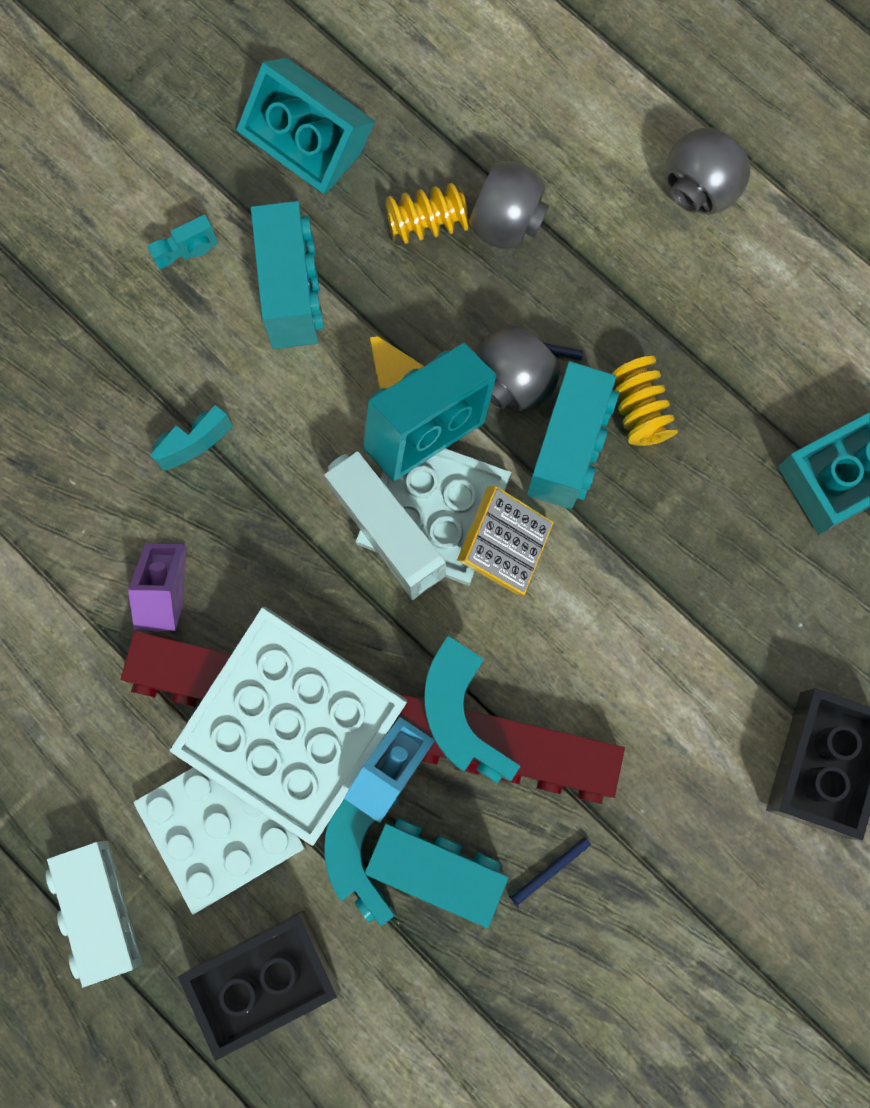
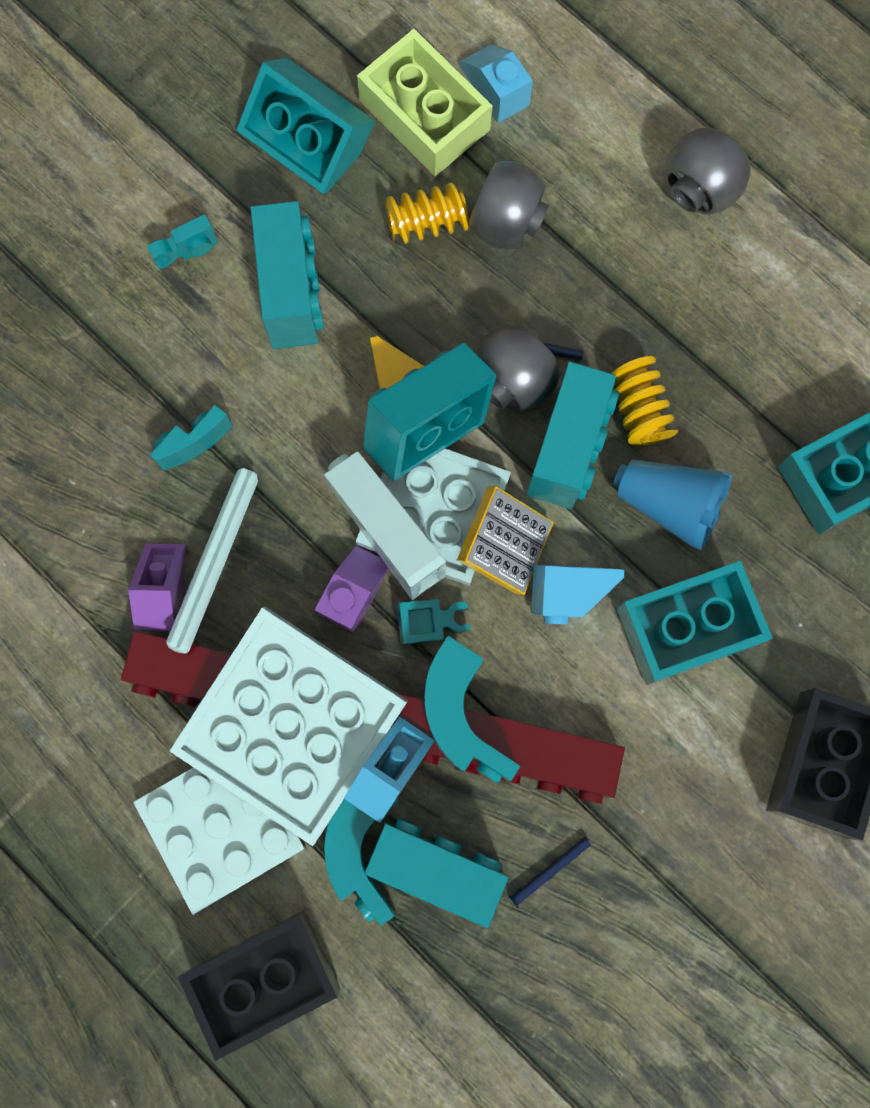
(93, 913): light aqua brick -> none
(212, 561): none -> light aqua axle
(352, 590): none -> medium lavender slope
(424, 102): none -> yellowish green brick
(425, 621): none -> teal plate
(499, 79): none -> medium azure slope
(570, 590): none -> medium azure slope
(675, 497): none -> dark azure cone
(694, 622): none -> teal brick

